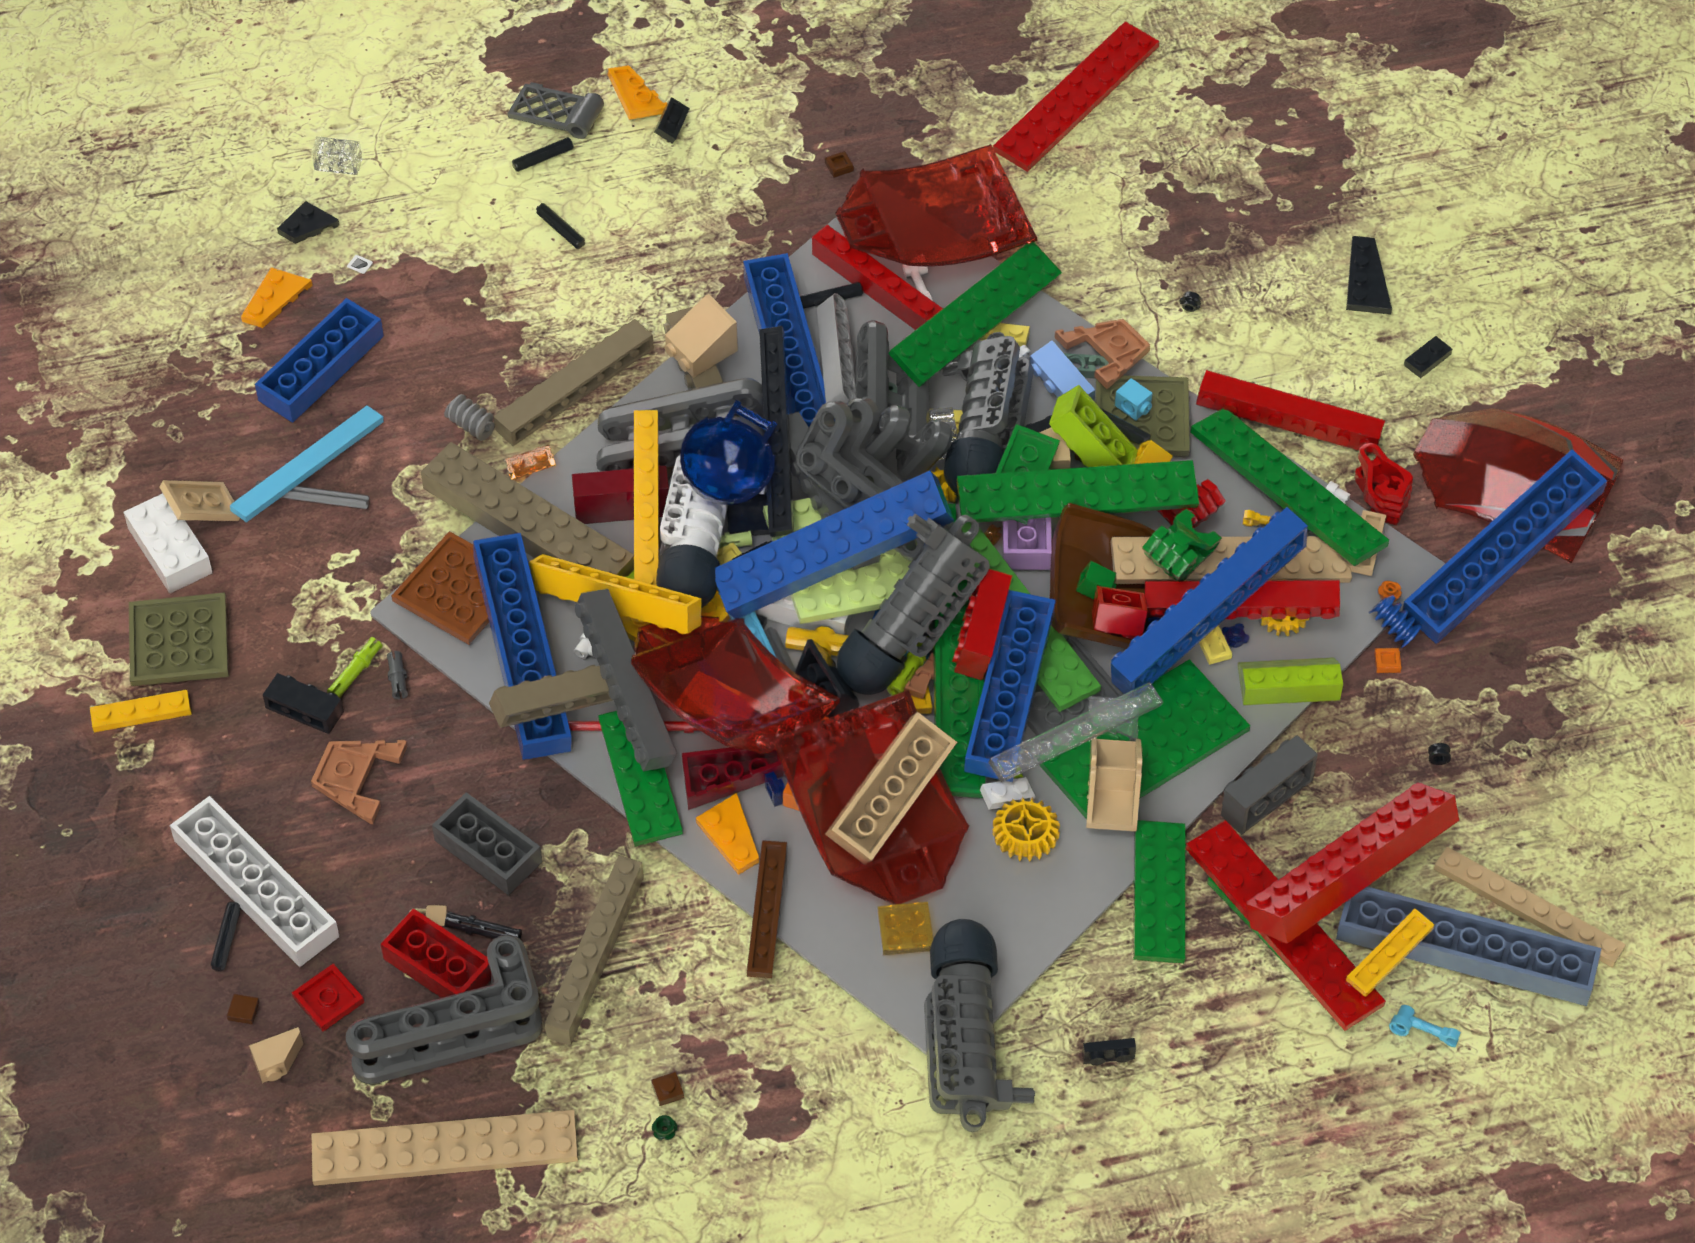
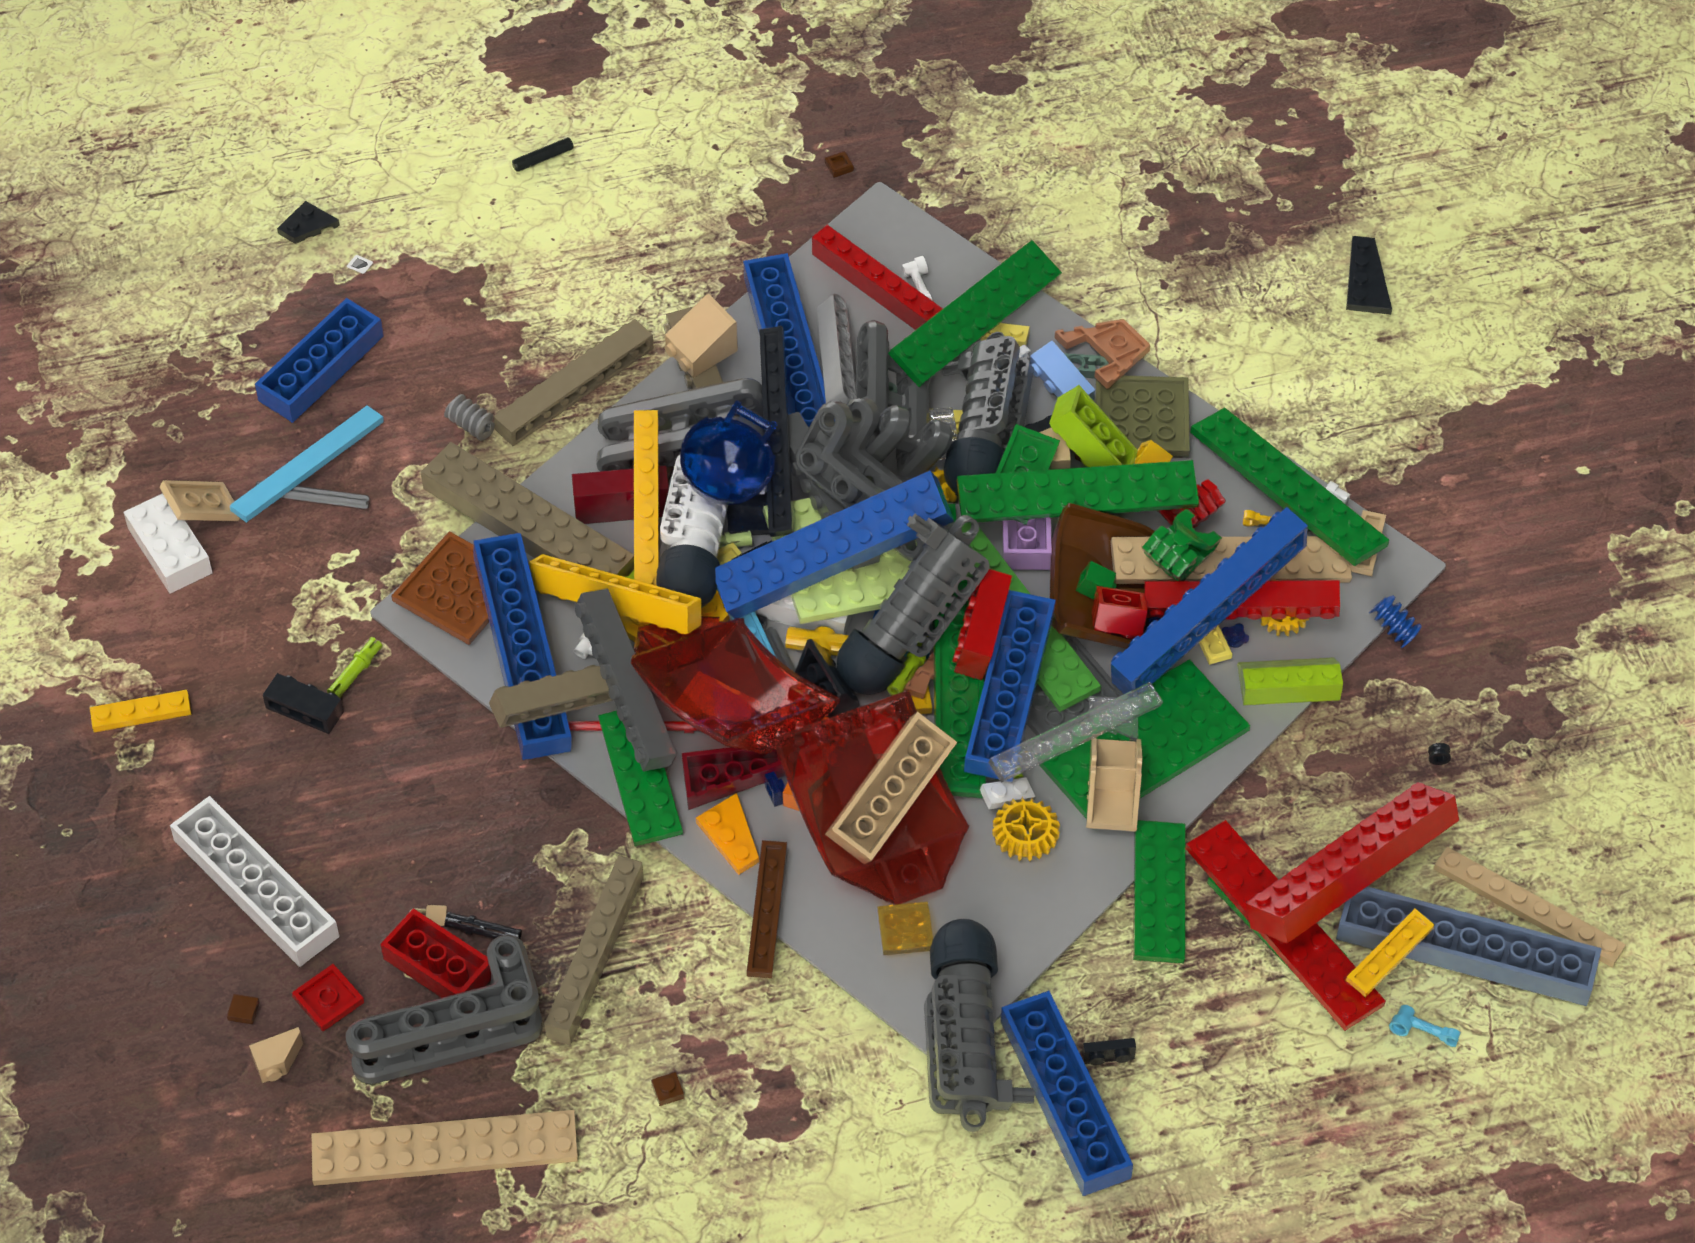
(178, 639): olive plate -> none
(225, 936): black axle -> none
(272, 295): light orange wing -> none
(336, 155): clear brick -> none
(346, 769): nougat wing -> none
(397, 675): dark grey pin -> none
(487, 843): dark grey brick -> none
(530, 462): clear orange plate -> none
(560, 225): black axle -> none
(579, 116): dark grey piece -> none
(634, 94): light orange wing -> none
(664, 1121): dark green plate -> none
(671, 120): black plate -> none
(819, 297): black axle -> none
(936, 212): clear red windscreen -> none
(993, 534): clear orange plate -> none
(1066, 1093): none -> blue brick
(1075, 96): red plate -> none
(1129, 430): black axle -> none
(1133, 399): medium azure brick -> none
(1190, 301): black plate -> none
(1268, 784): dark grey brick -> none
(1289, 411): red brick -> none
(1387, 660): orange tile -> none
(1391, 481): red piece -> none
(1394, 586): orange plate -> none
(1428, 357): black plate -> none
(1494, 455): clear red windscreen -> none
(1504, 546): blue brick -> none

